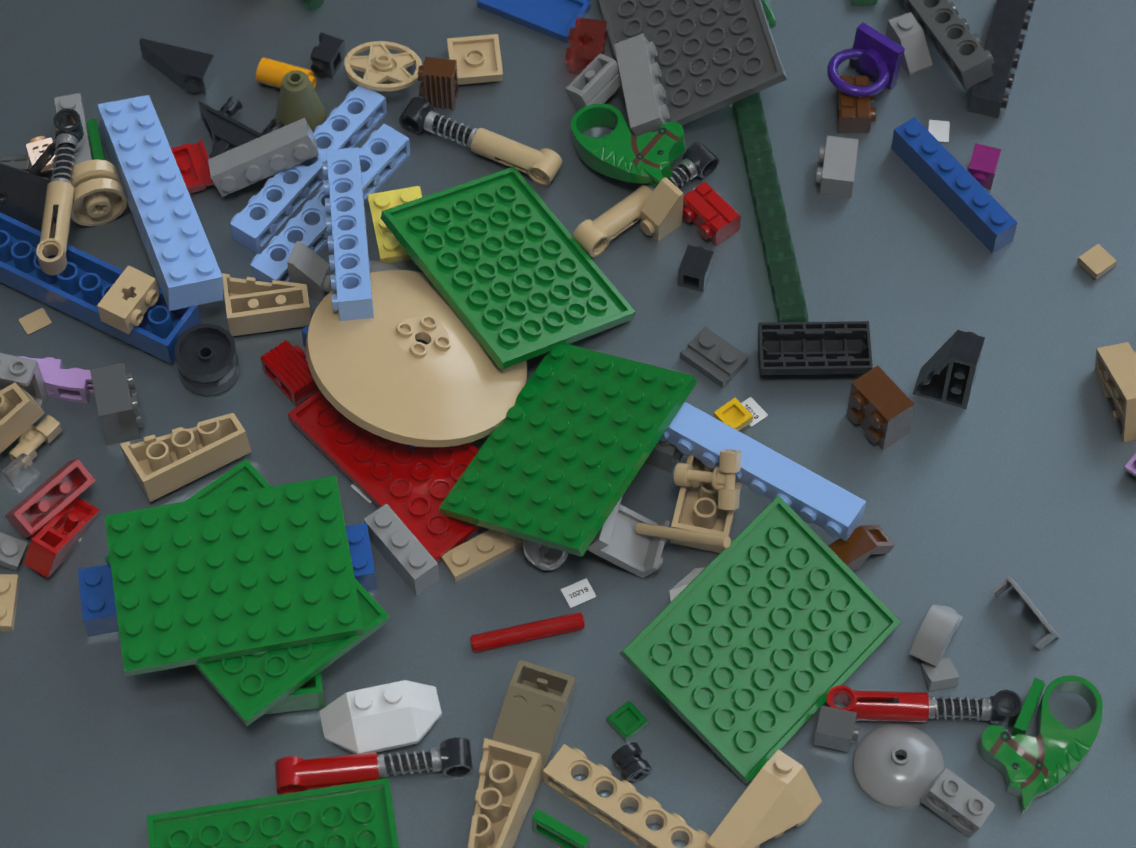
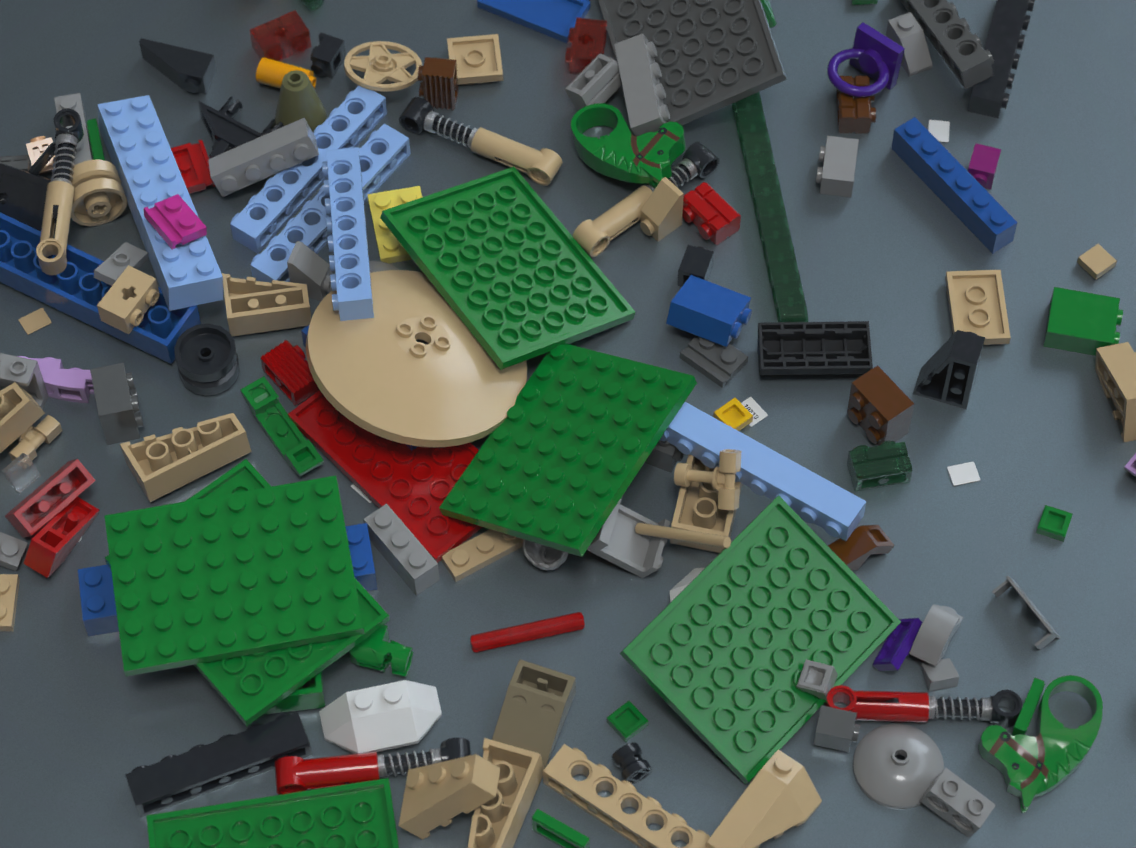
(117, 262): none -> light grey plate
(175, 221): none -> dark pink plate
(217, 764): none -> black brick
(279, 428): none -> green slope
(281, 37): none -> clear red brick
(379, 654): none -> green plate
(445, 790): none -> tan wedge
(578, 593): white sticker -> none
(709, 311): none -> blue brick
(817, 678): none -> light grey slope
(879, 465): none -> clear green brick
(897, 645): none -> dark purple plate
(963, 473): none -> white sticker
(978, 304): none -> tan plate
(1054, 523): none -> green tile
(1082, 321): none -> green brick

